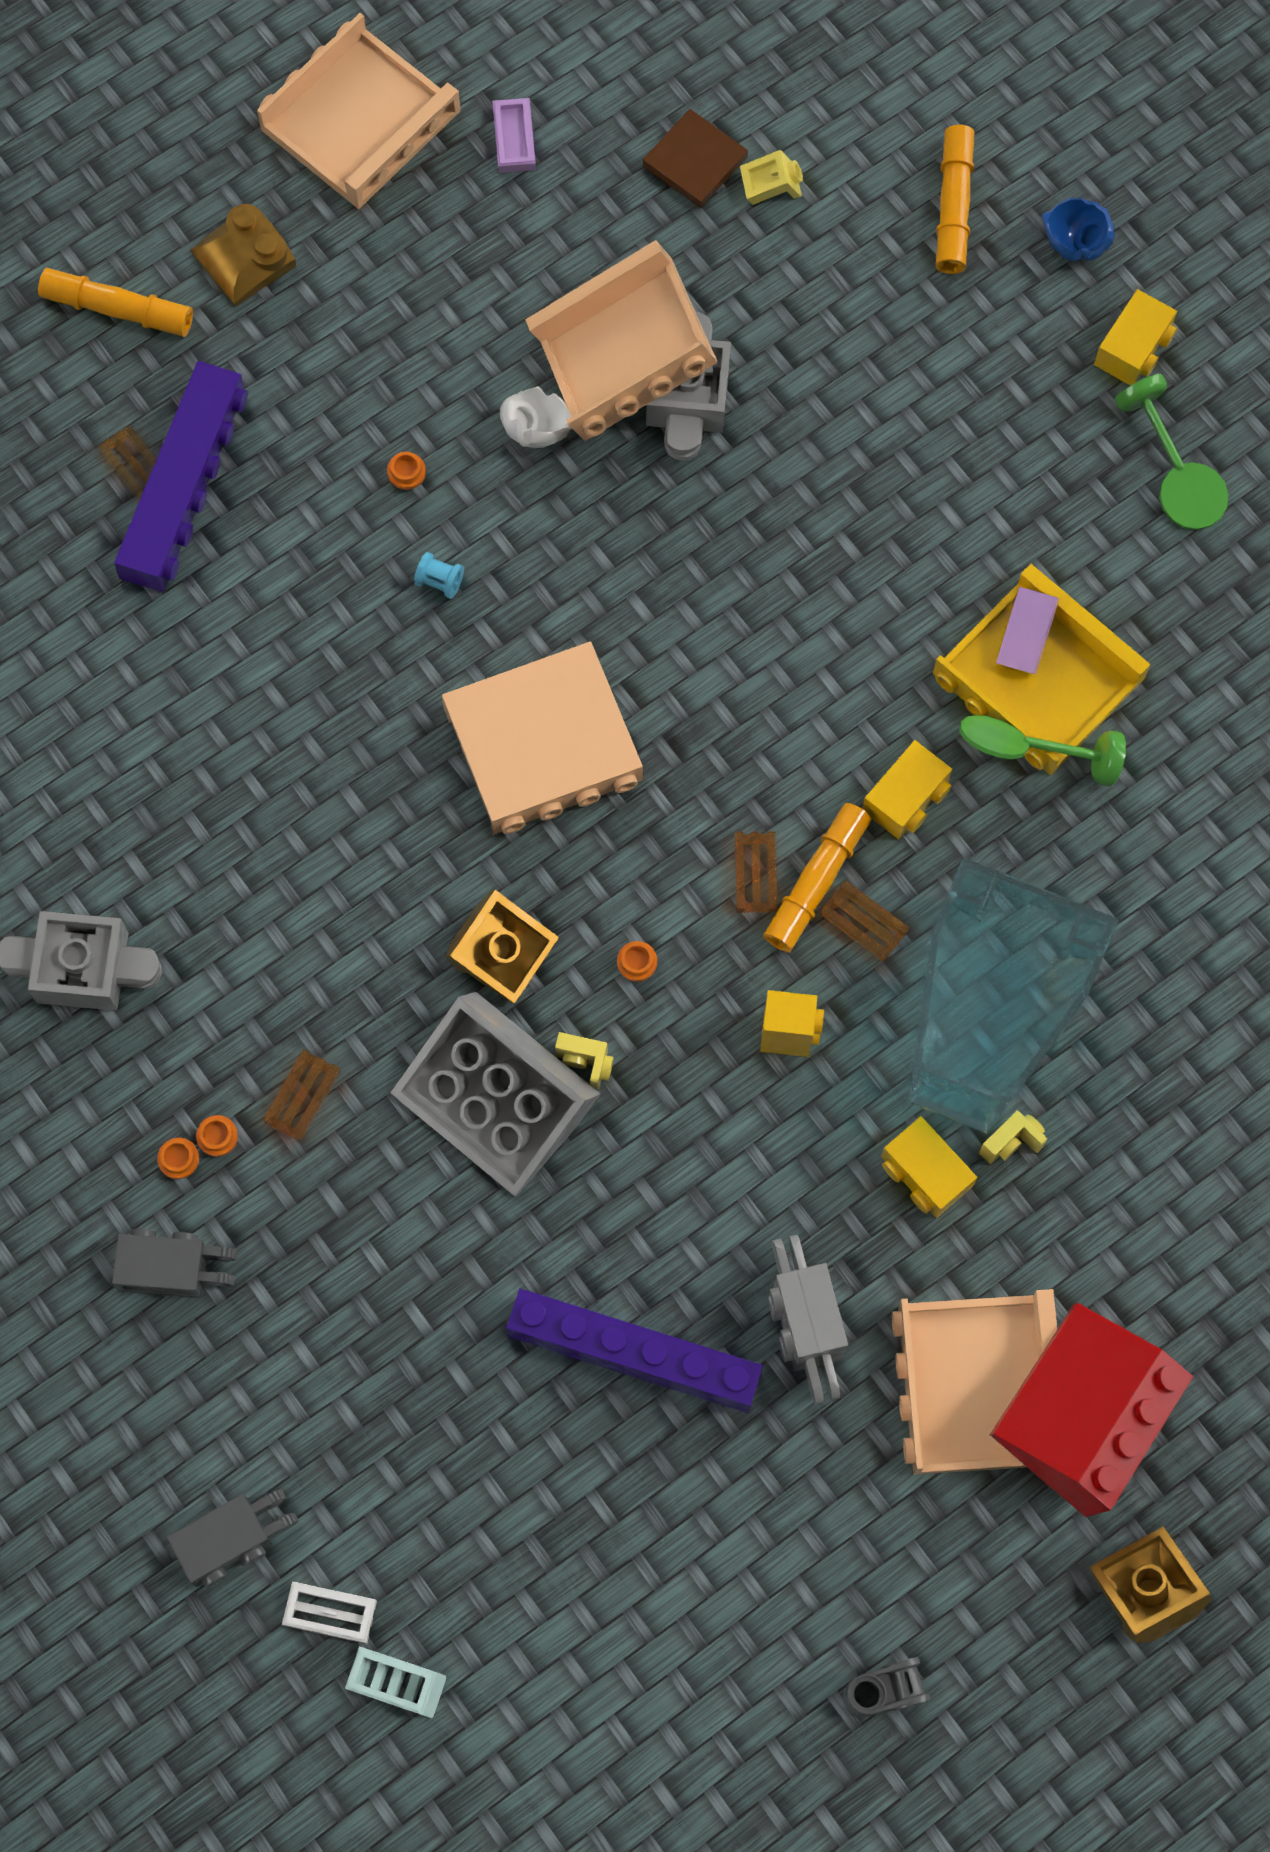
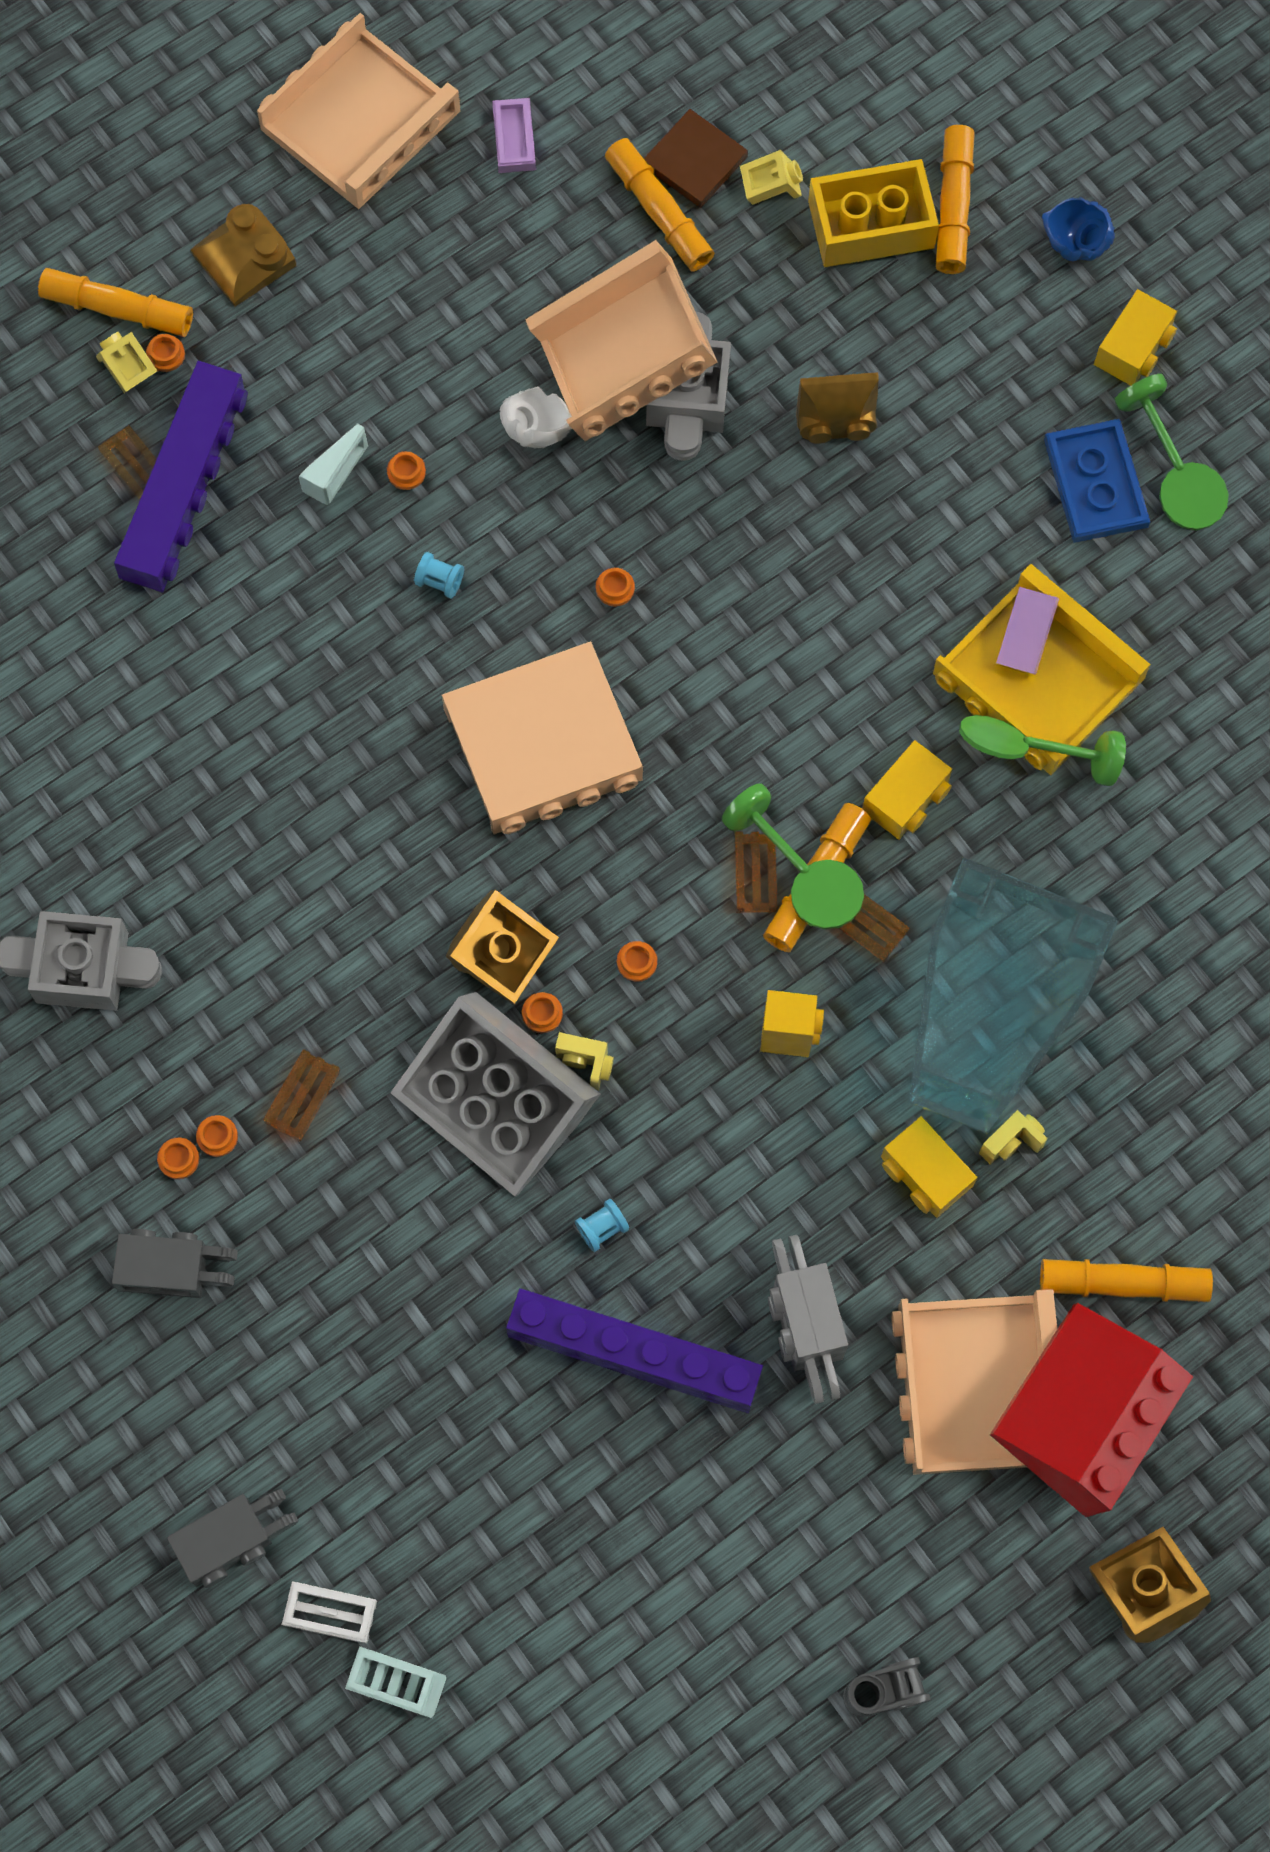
(125, 360): none -> light yellow bracket
(165, 352): none -> orange plate
(330, 470): none -> light aqua slope
(542, 1012): none -> orange plate
(602, 1225): none -> medium azure bush
(615, 587): none -> orange plate
(659, 204): none -> light orange piece
(822, 893): none -> bright green piece
(837, 407): none -> pearl gold slope
(873, 213): none -> yellow brick
(1096, 480): none -> blue tile
(1126, 1280): none -> light orange piece

